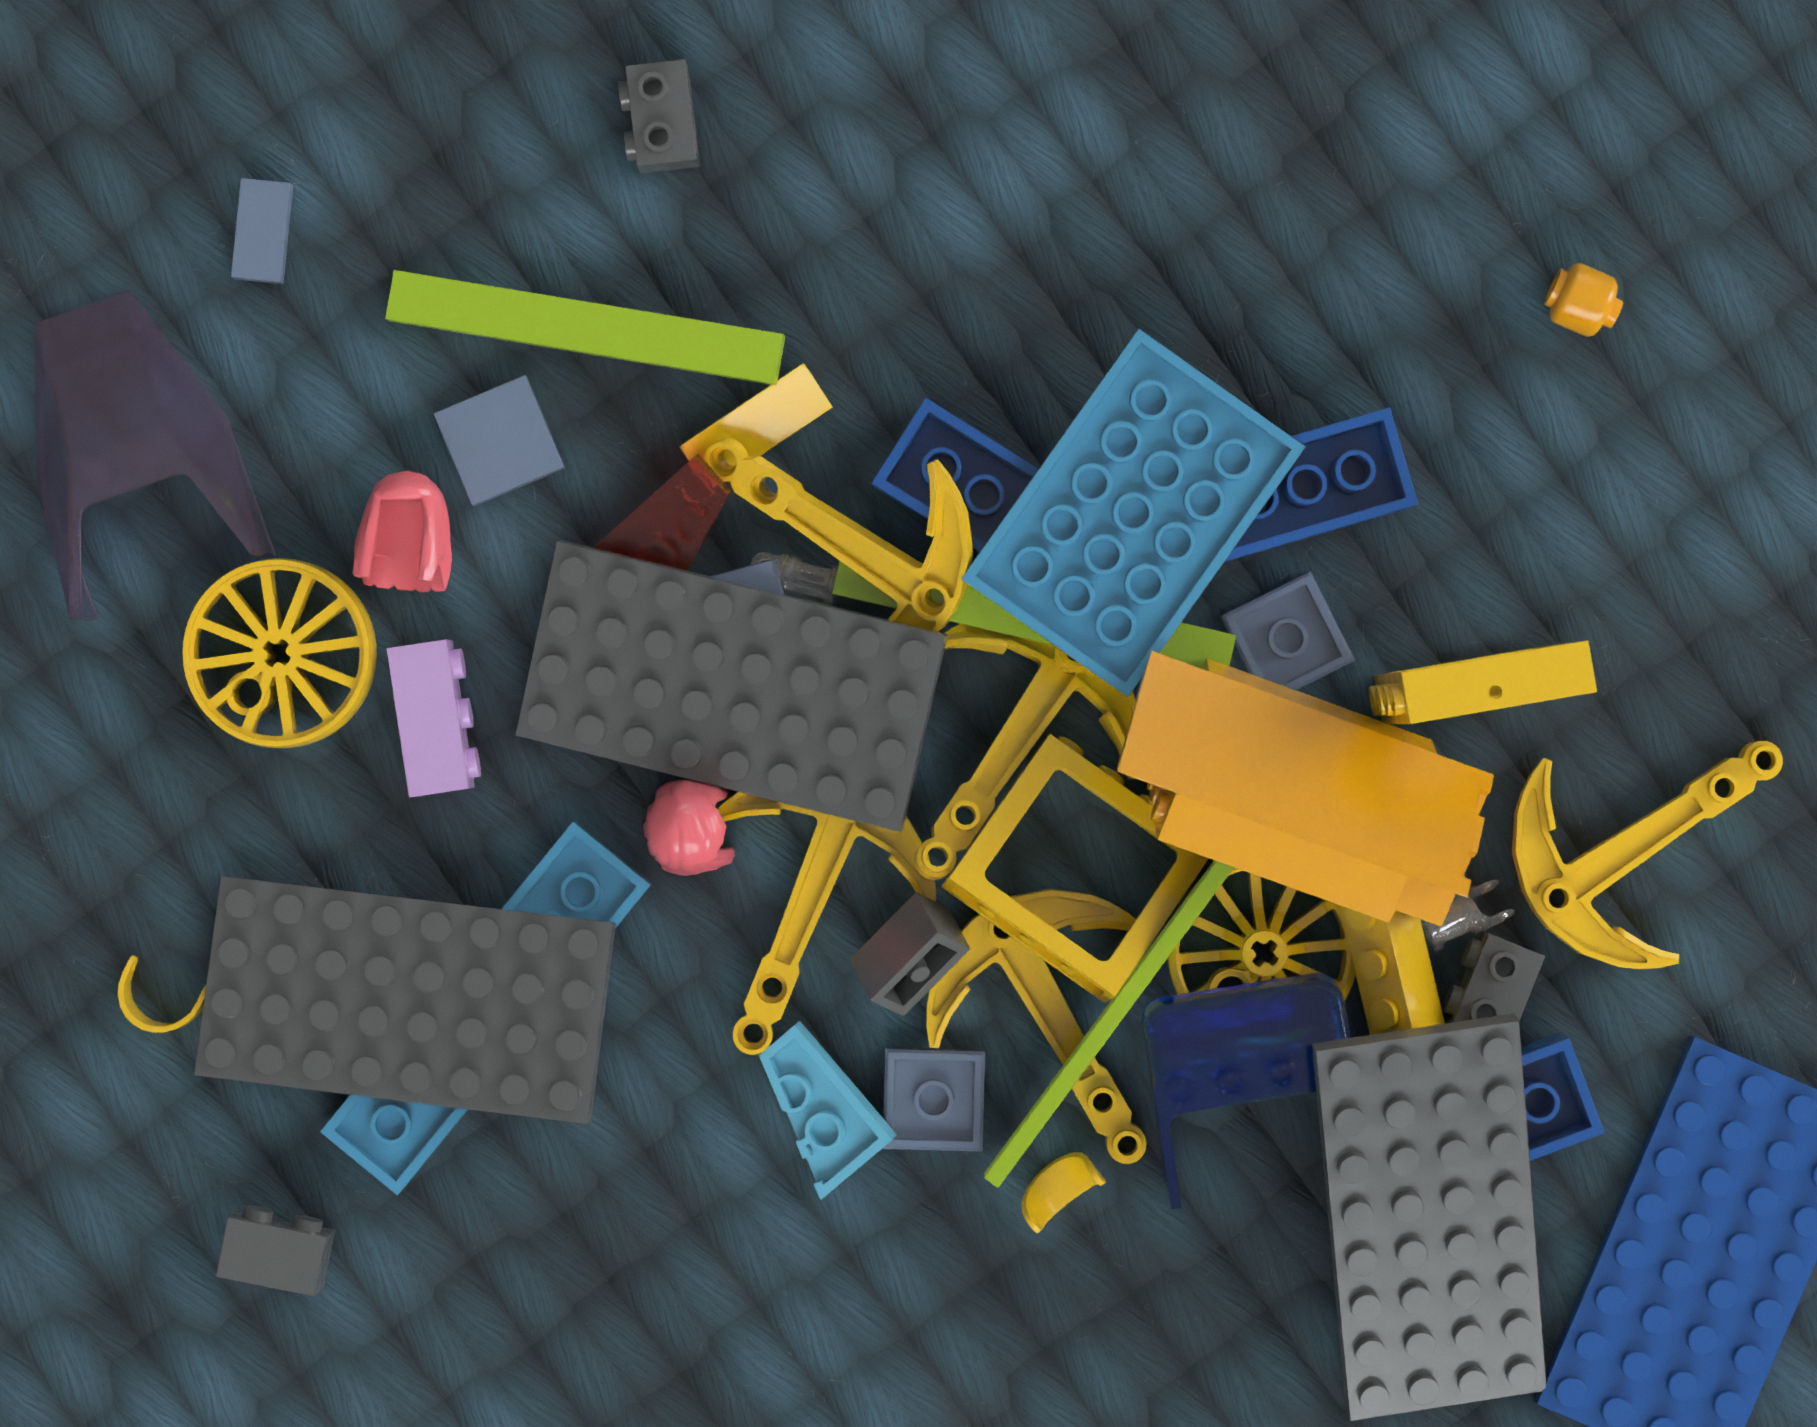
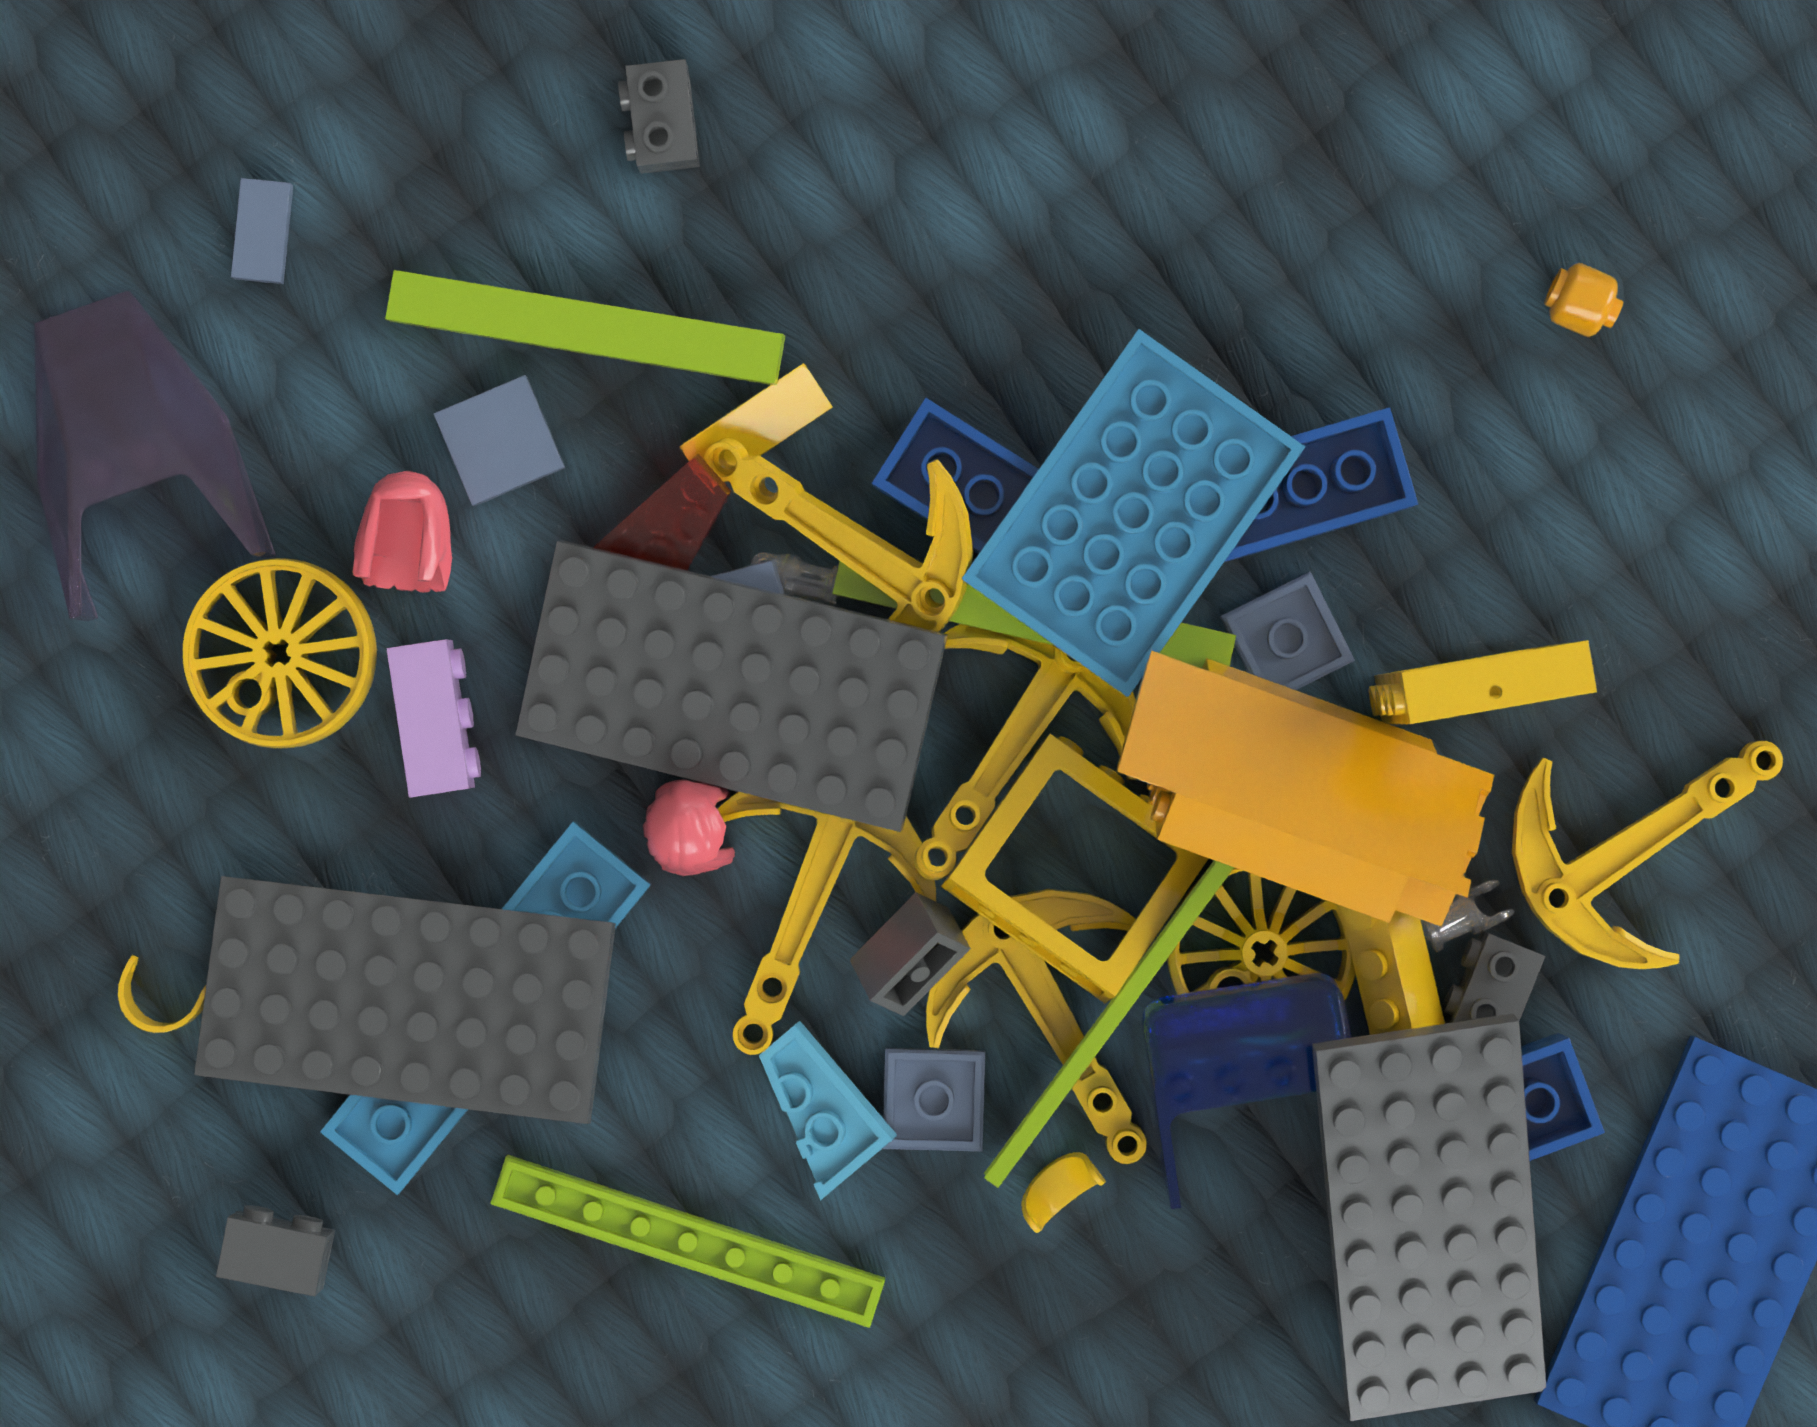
(688, 1241): none -> lime tile

